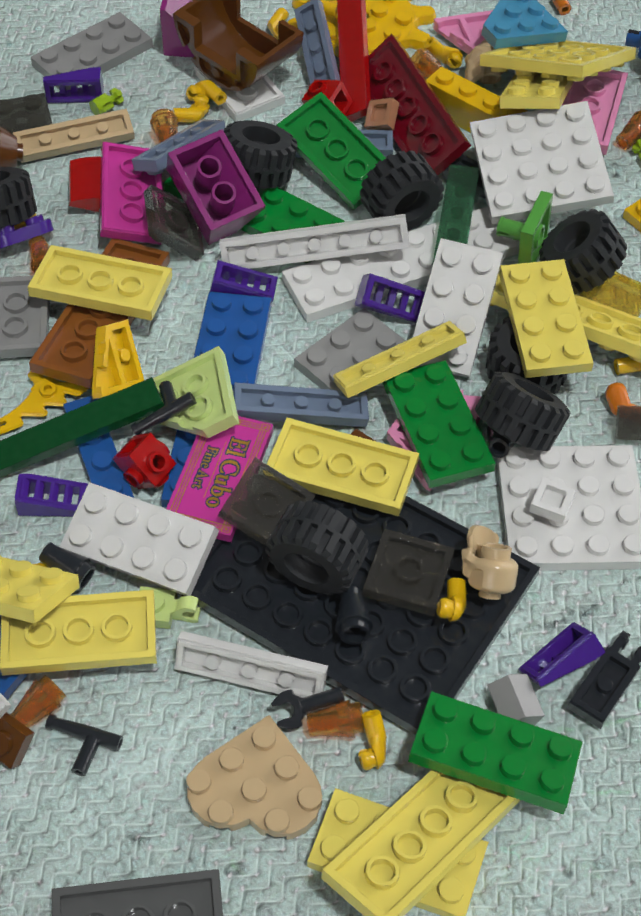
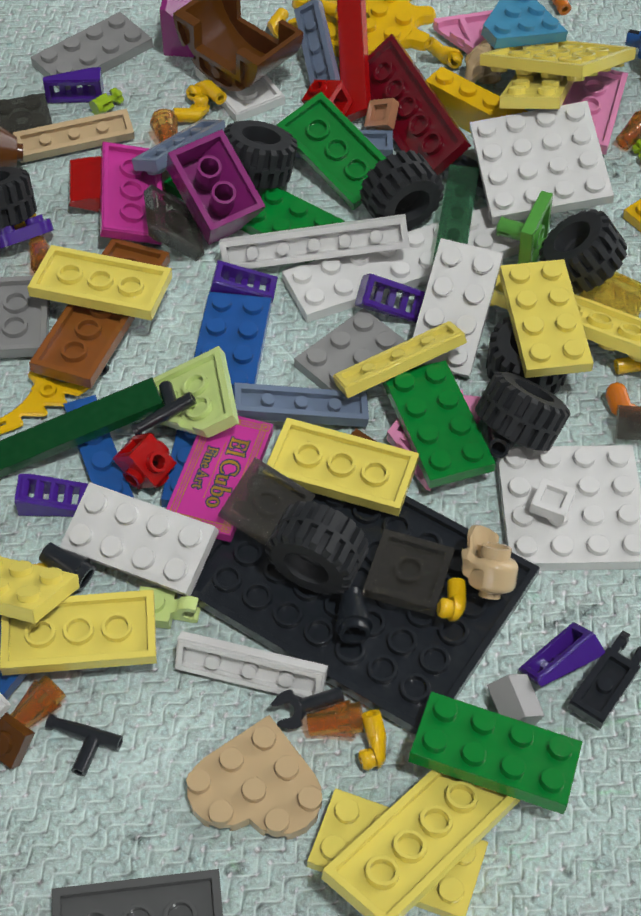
(115, 360): yellow wing -> none
(425, 62): clear orange cone -> none

